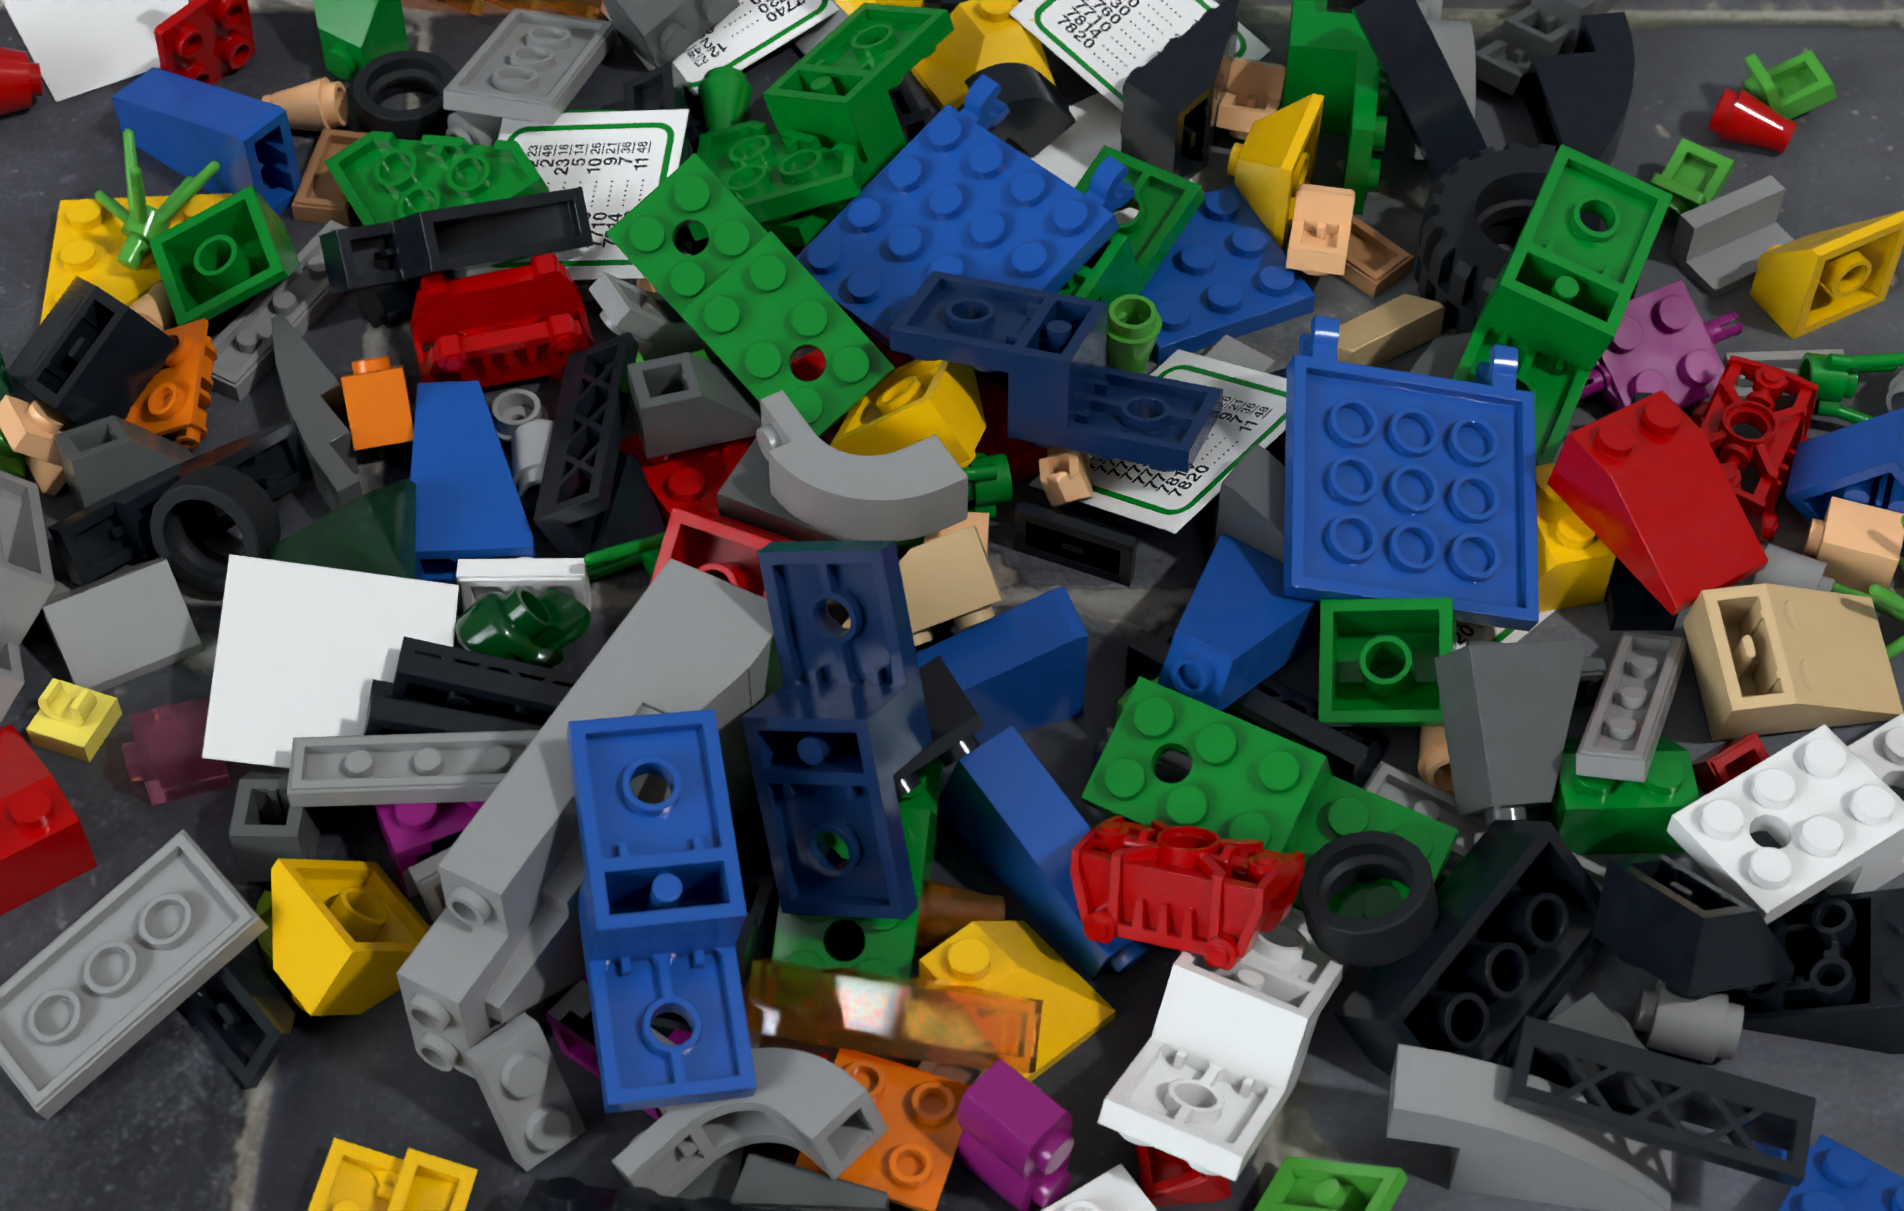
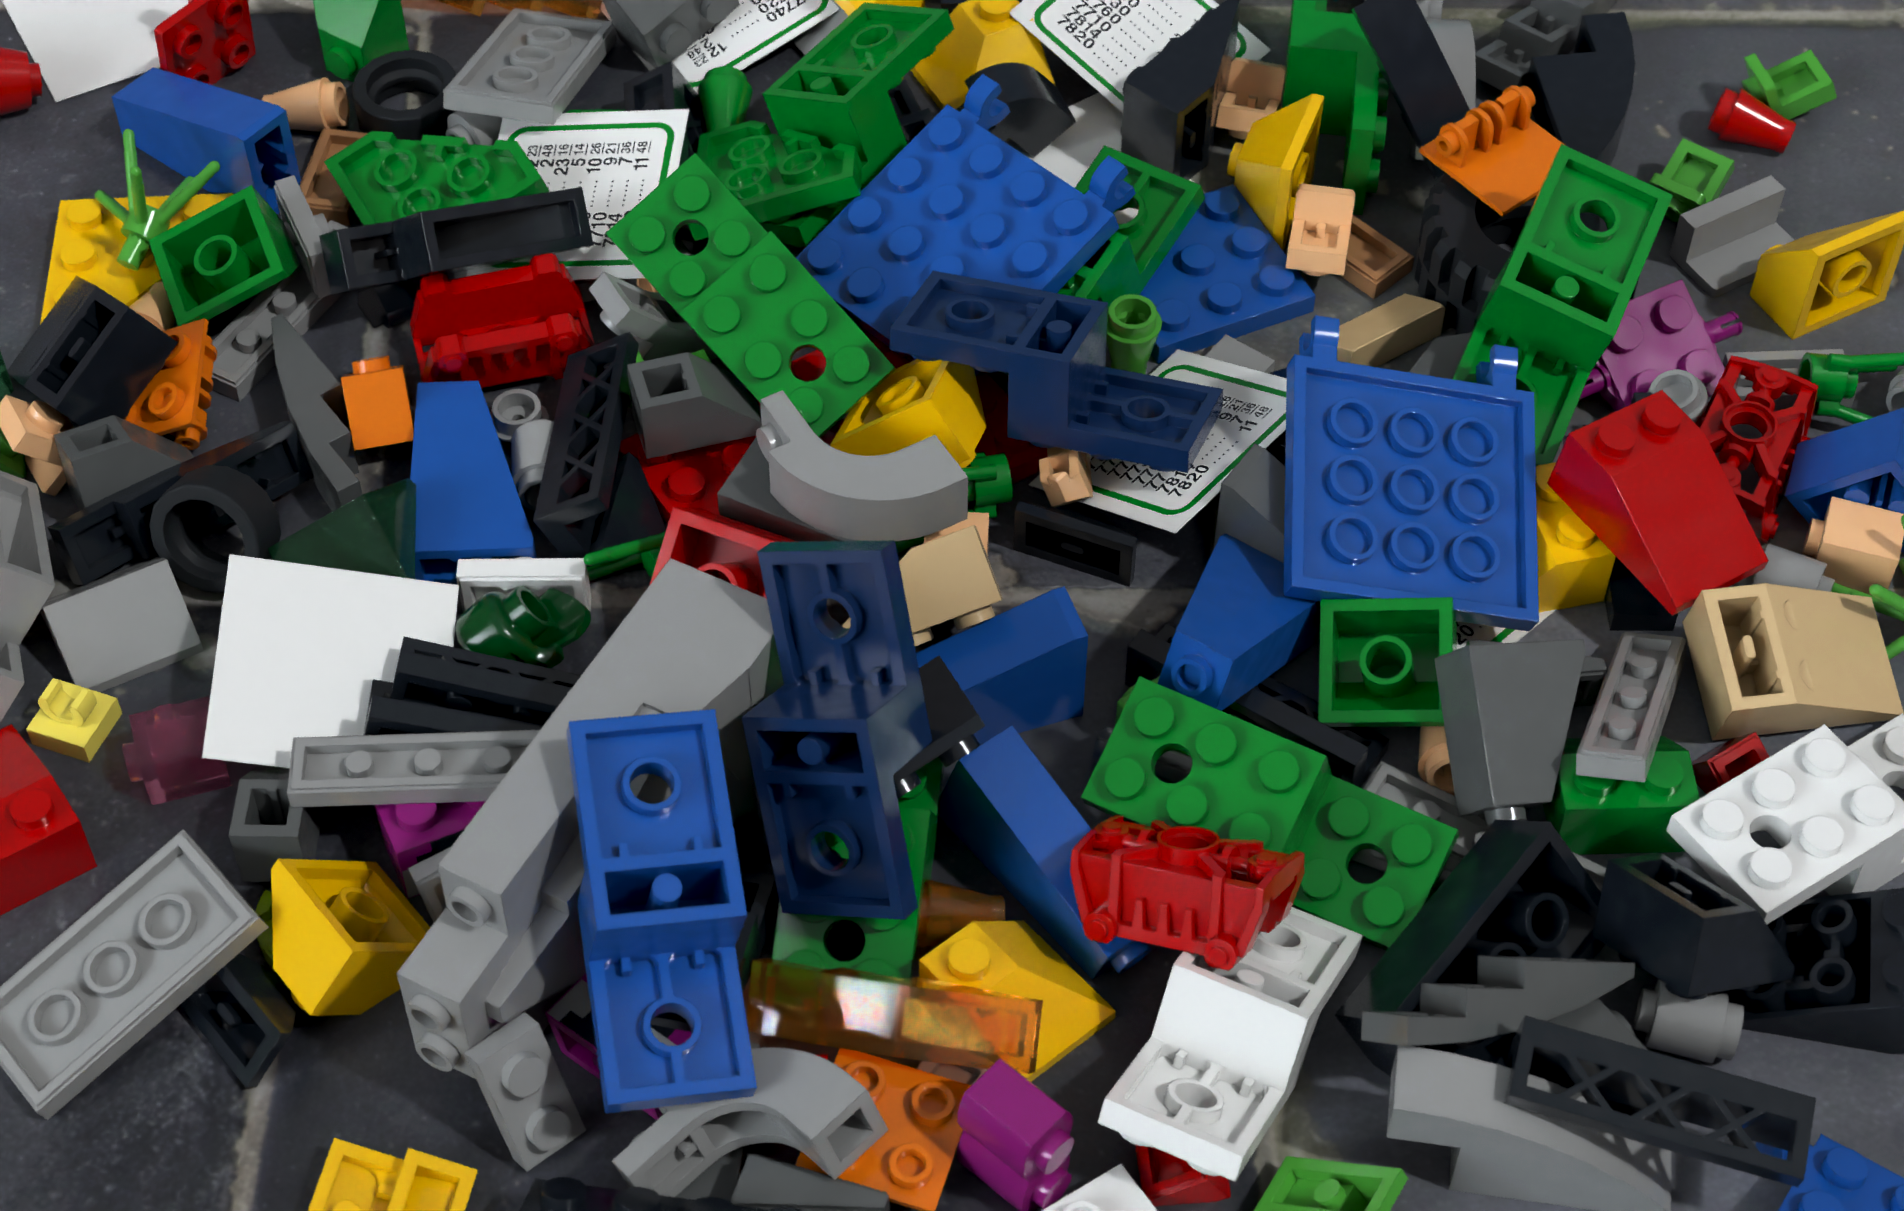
(304, 232): none -> light grey plate
(1379, 938): black tyre -> none
(1496, 150): none -> orange hinge
(1499, 1001): none -> dark grey slope
(1684, 390): none -> light grey plate

